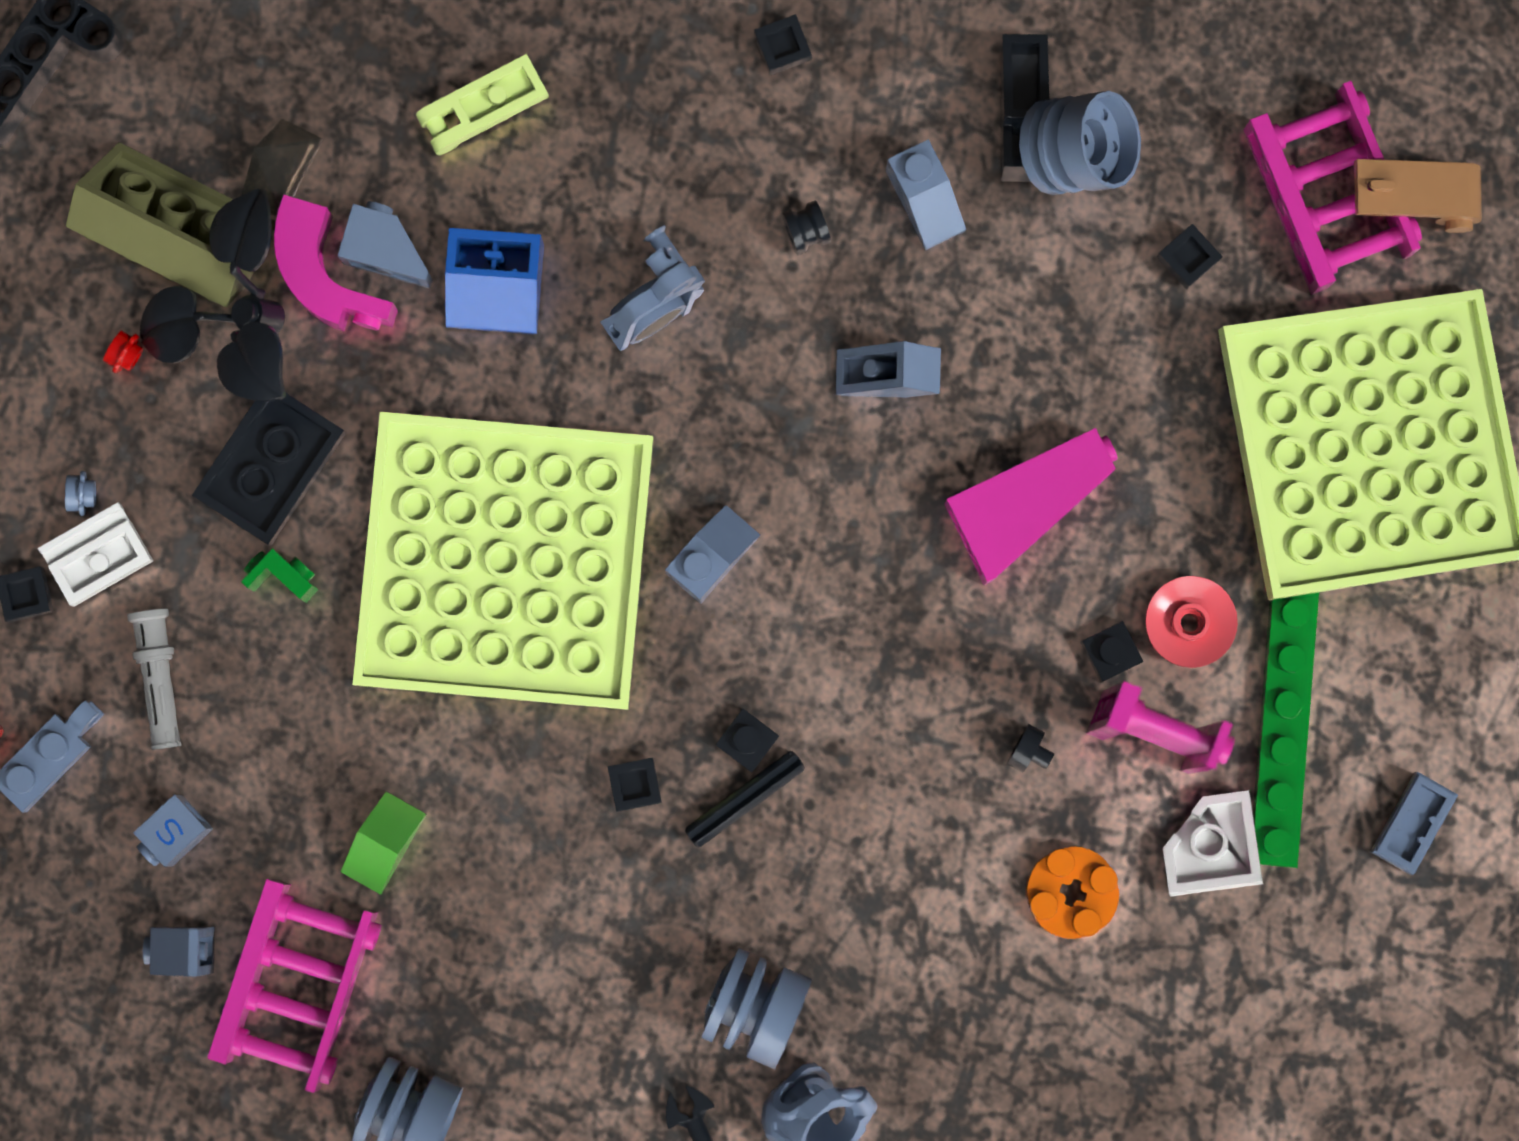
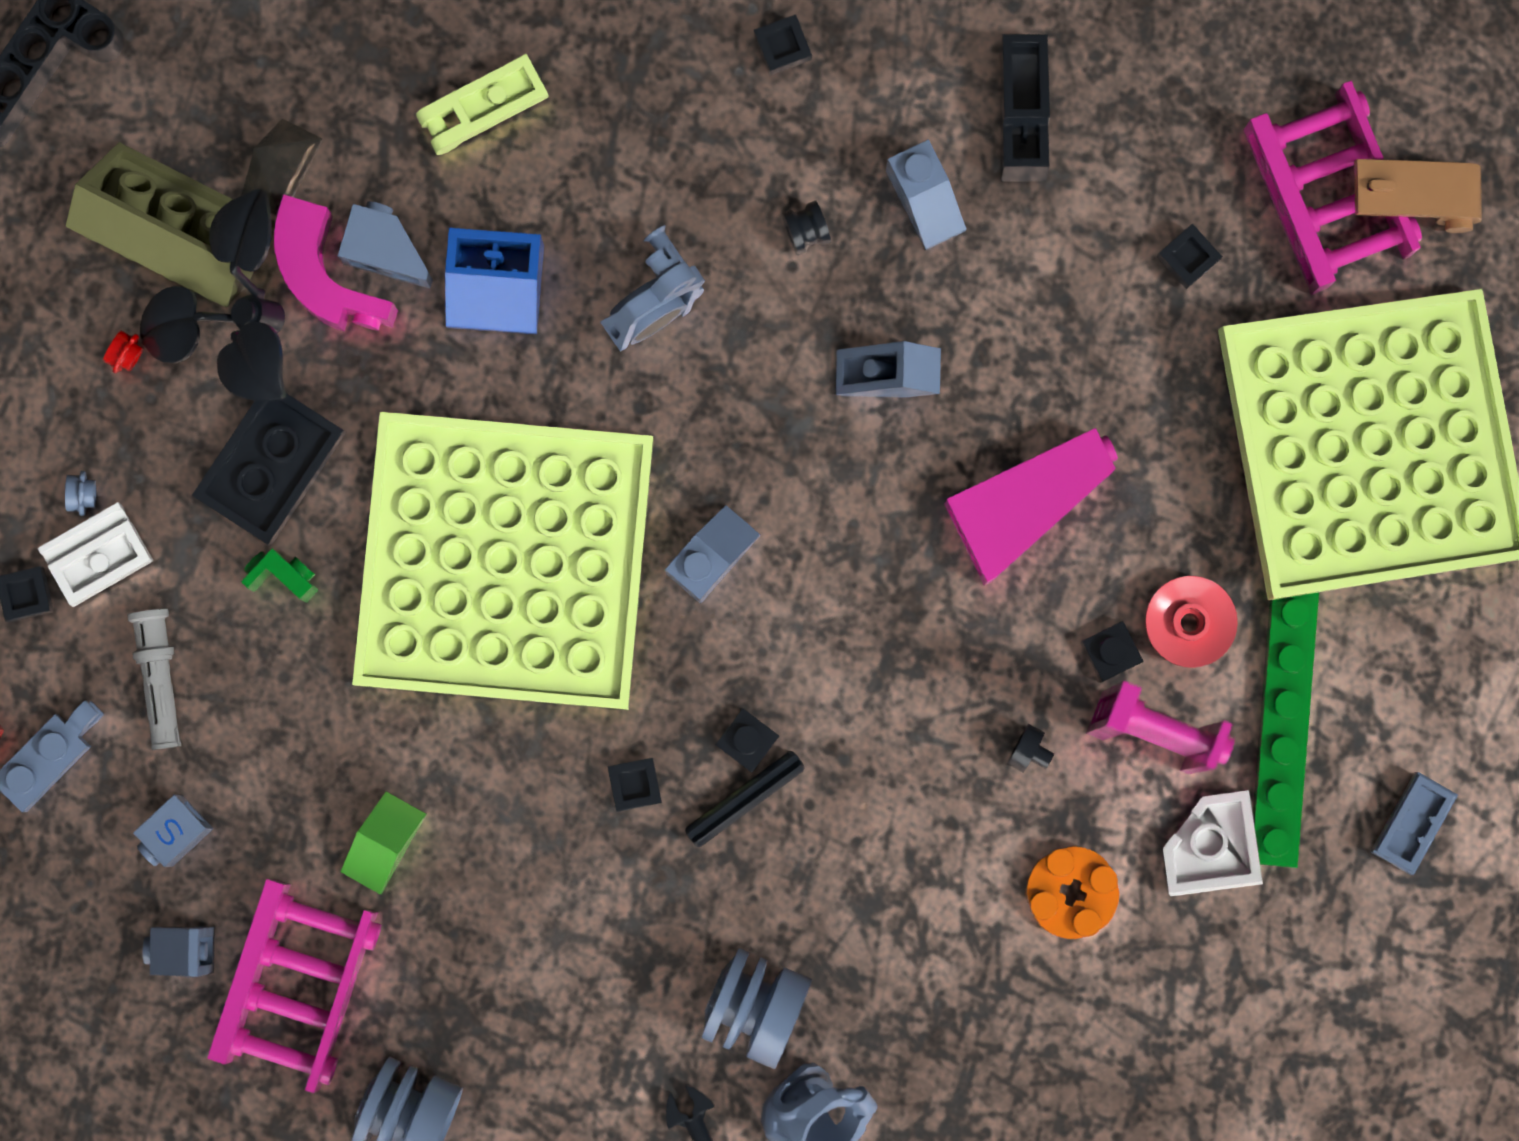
(1080, 143): sand blue wheel -> none

